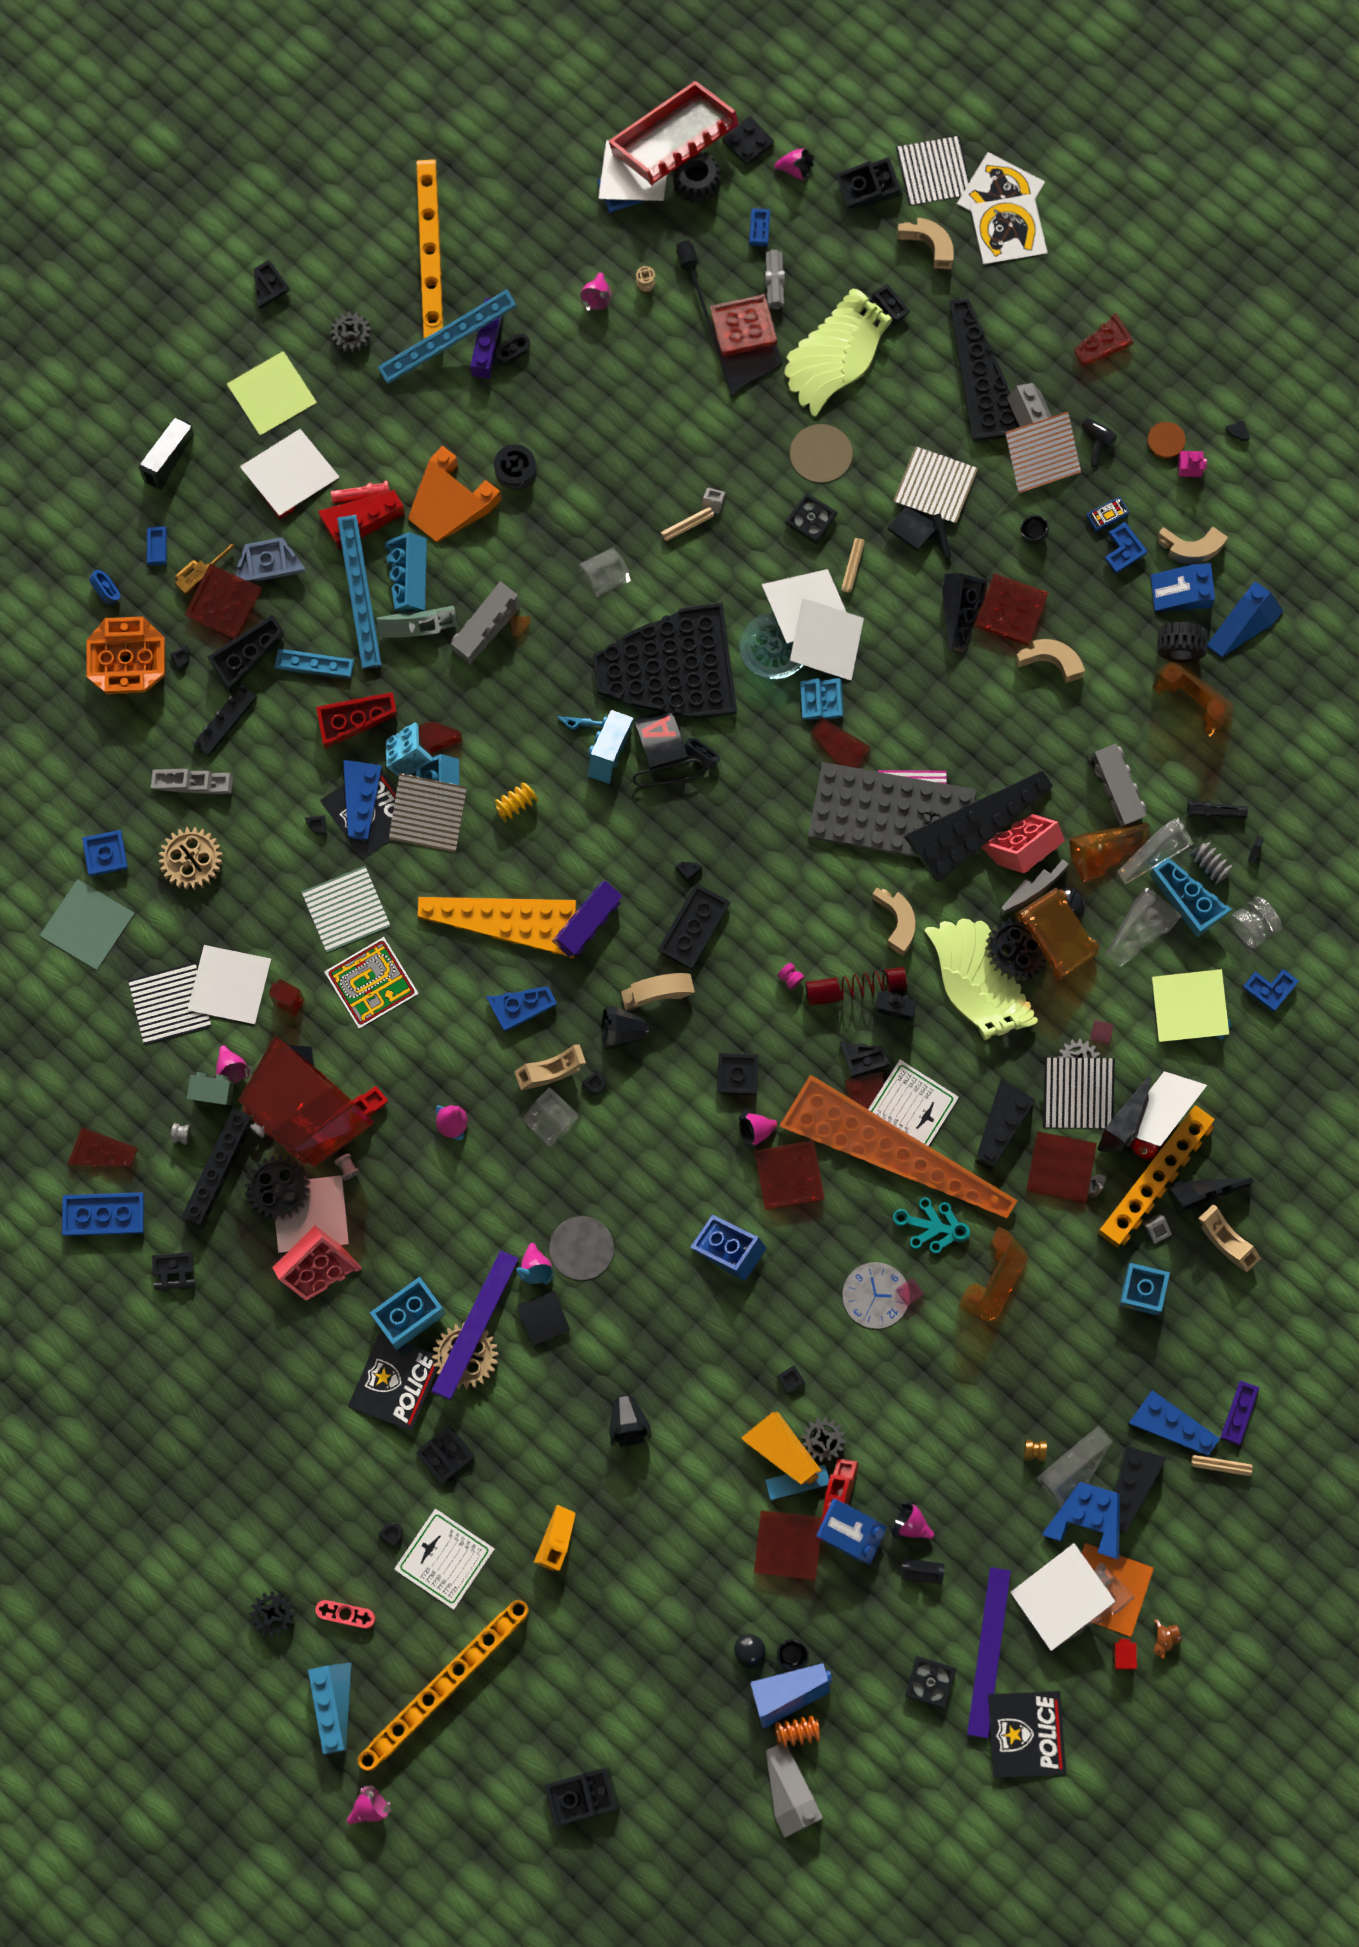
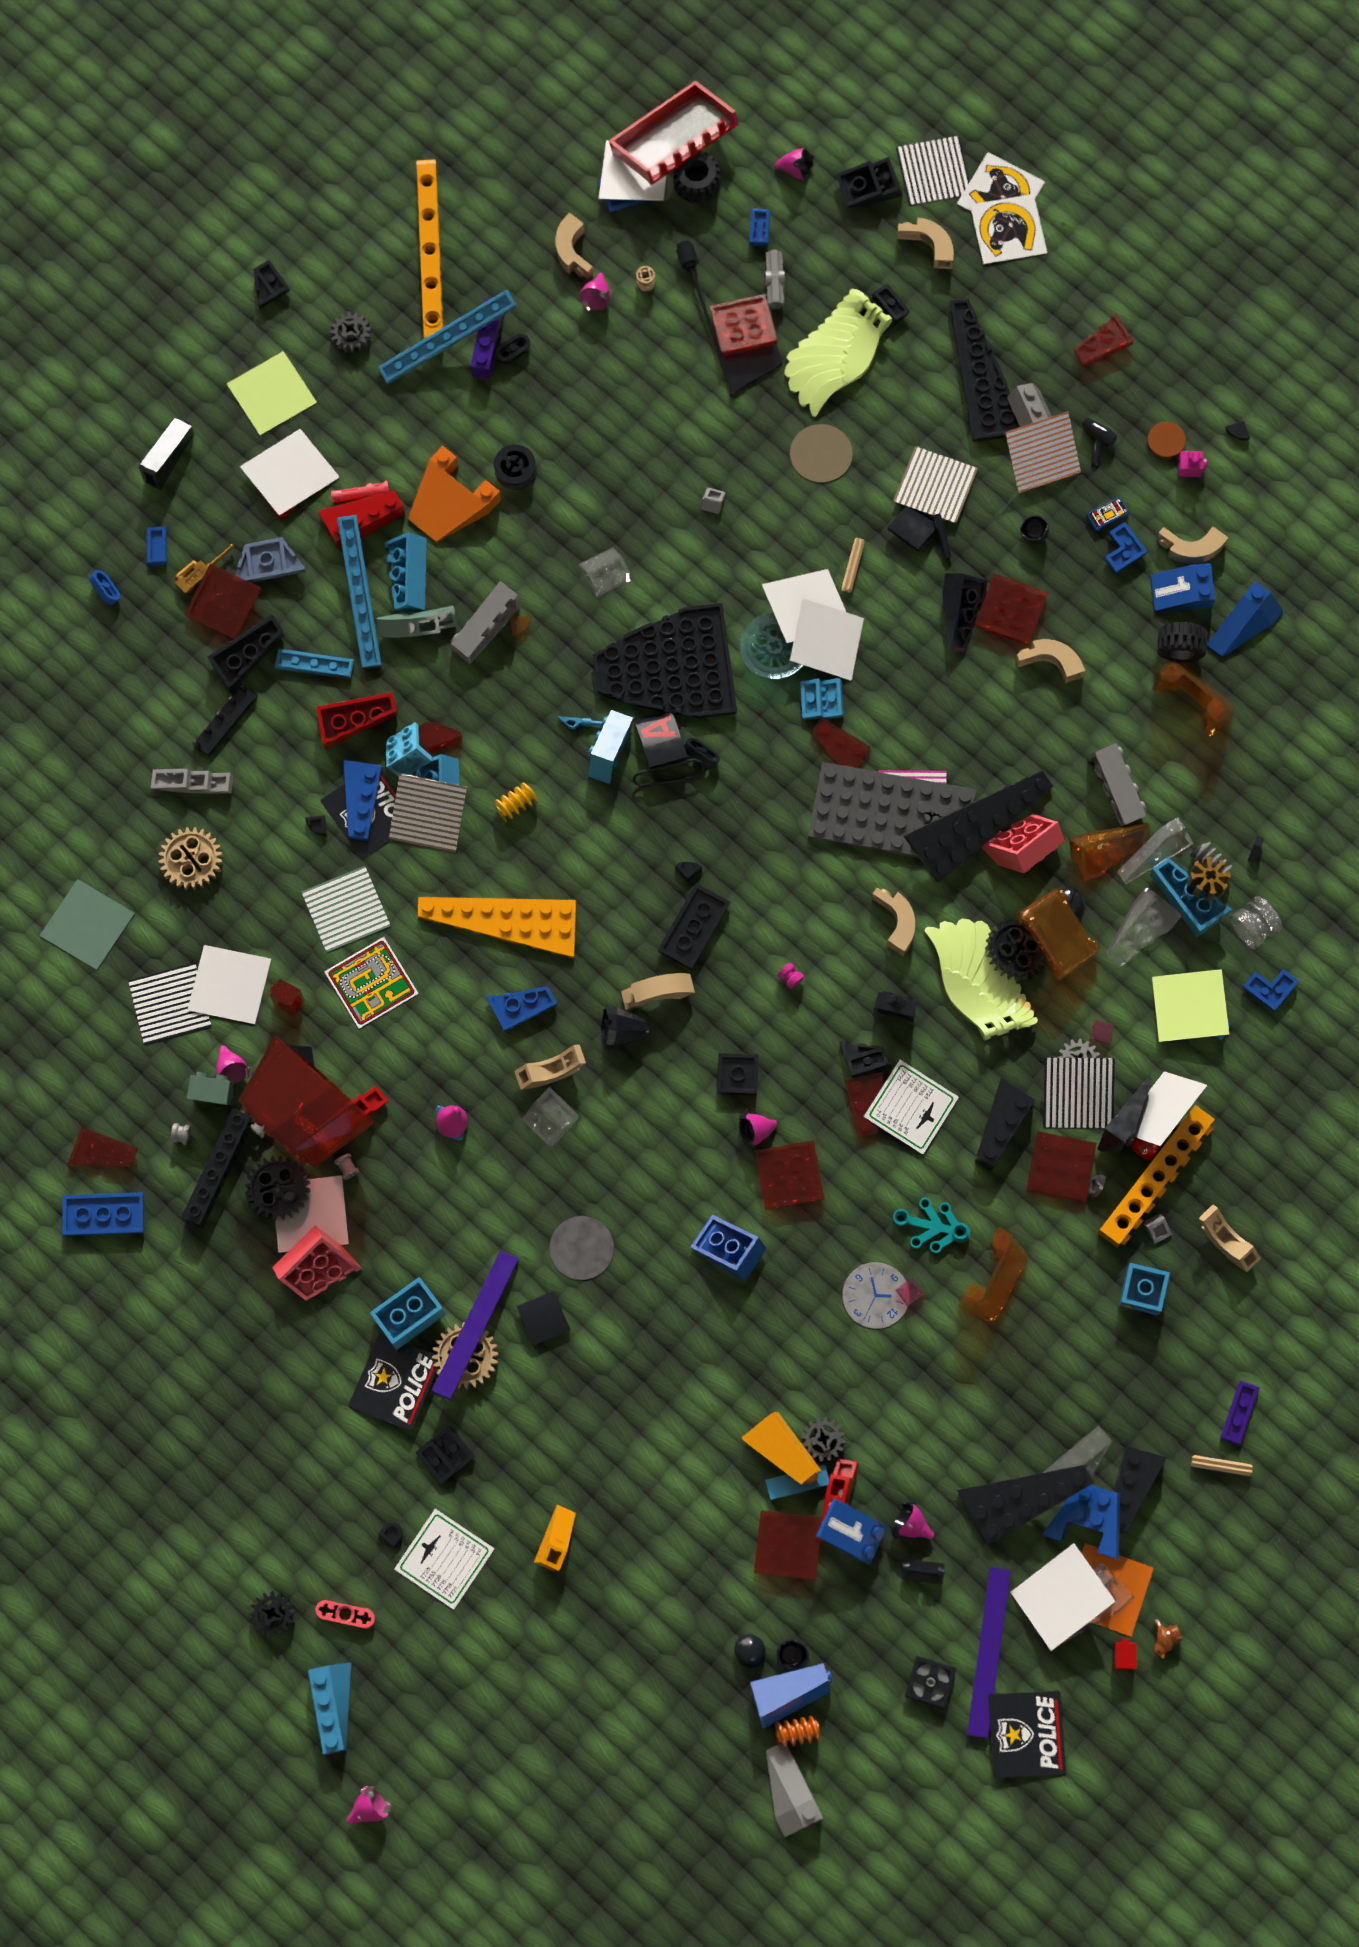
(105, 853): blue plate -> none
(121, 639): orange piece -> none
(173, 1264): black plate -> none
(181, 657): black tile -> none
(443, 1685): light orange beam -> none
(535, 1267): hat -> none
(566, 235): none -> tan arch
(582, 1796): black slope -> none
(587, 918): dark purple brick -> none
(594, 1083): black tile -> none
(628, 1422): black cone -> none
(687, 524): tan axle -> none
(748, 141): black plate -> none
(791, 1379): black tile -> none
(811, 518): black piece -> none
(829, 991): dark red piece -> none
(853, 1129): orange wing -> none
(1013, 1502): none -> black wing
(1029, 891): light grey slope -> none
(1035, 1449): pearl gold wheel -> none
(1167, 1421): blue wing -> none
(1195, 1193): black wedge -> none
(1200, 875): none -> pearl gold gear
(1207, 809): black pin -> none

